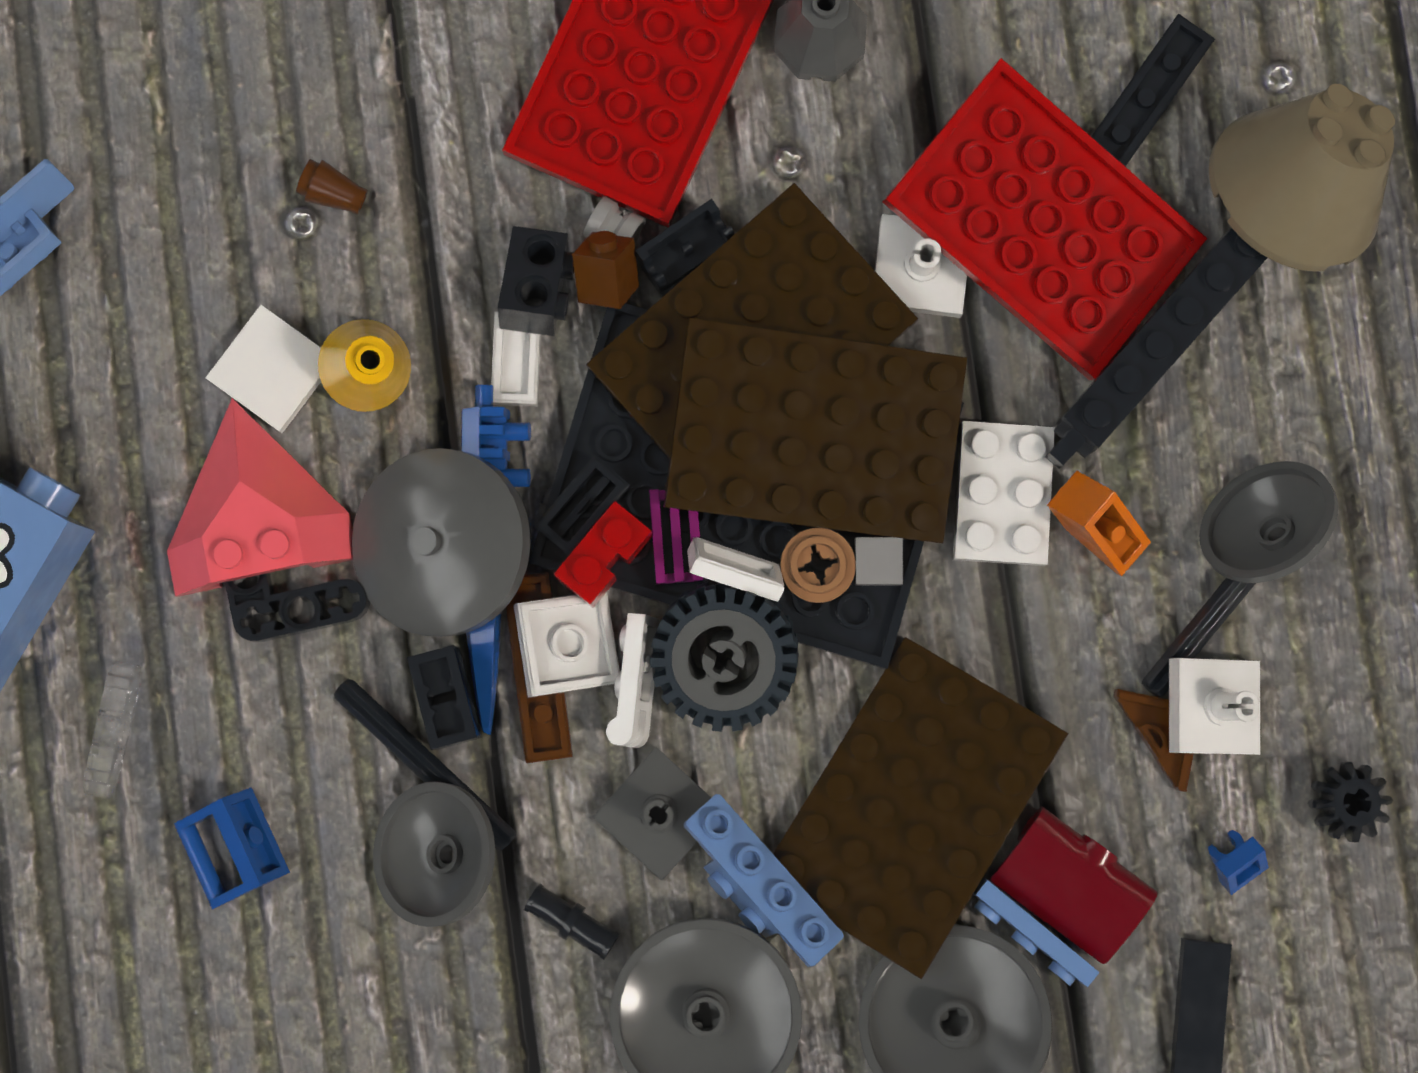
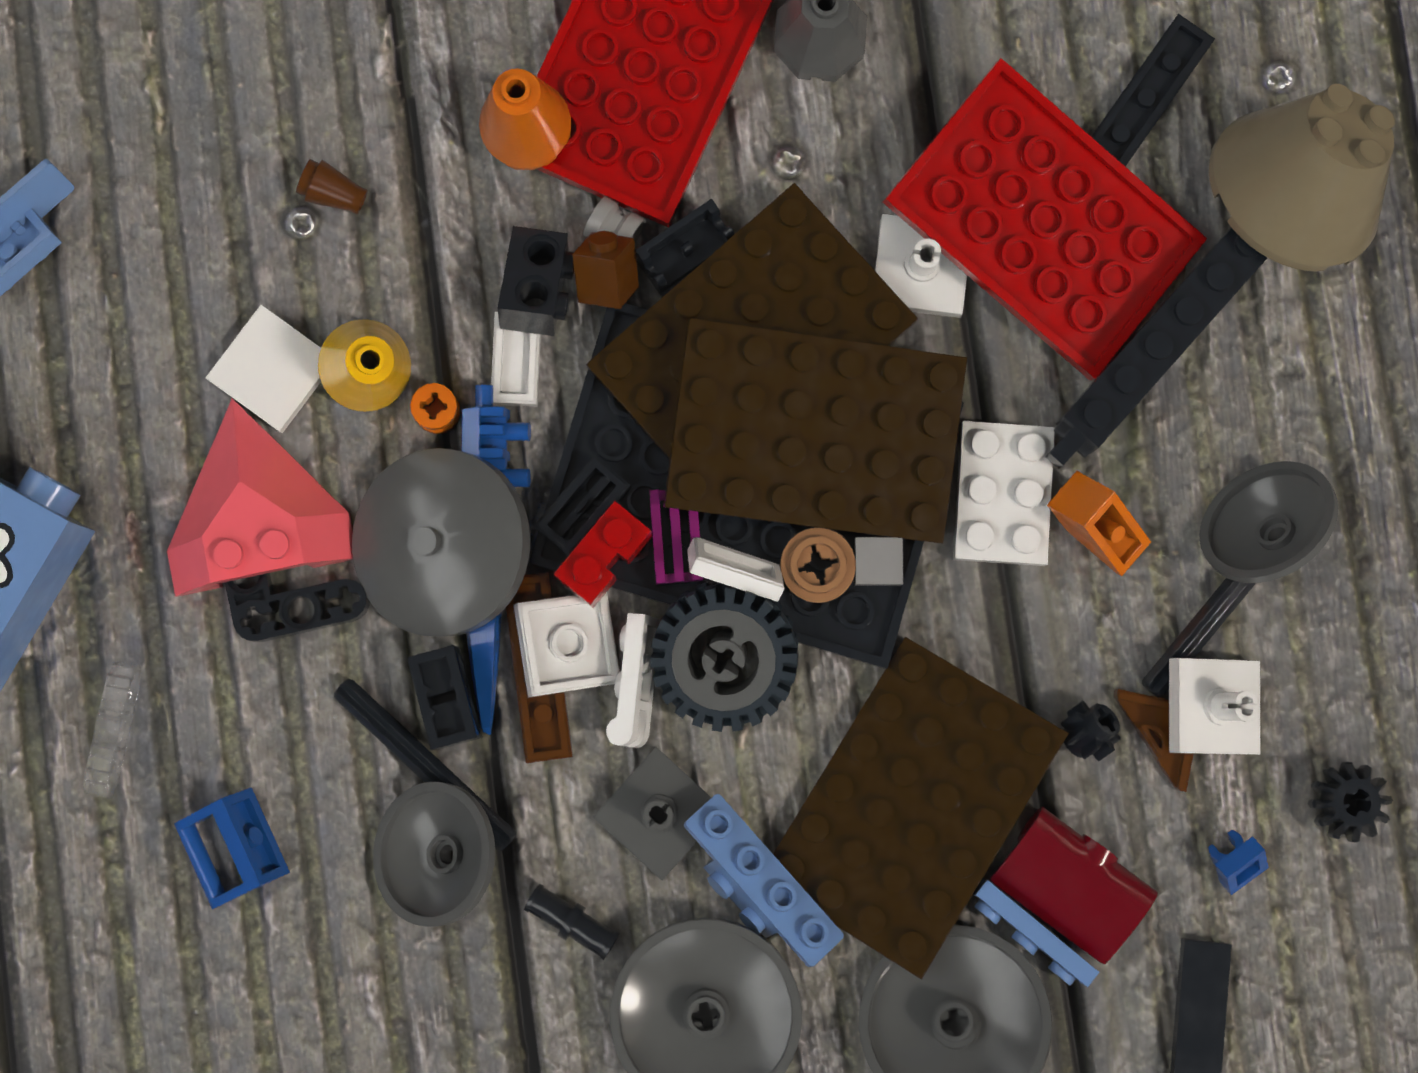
(443, 418): none -> orange wheel
(524, 121): none -> orange cone
(1091, 731): none -> black gear

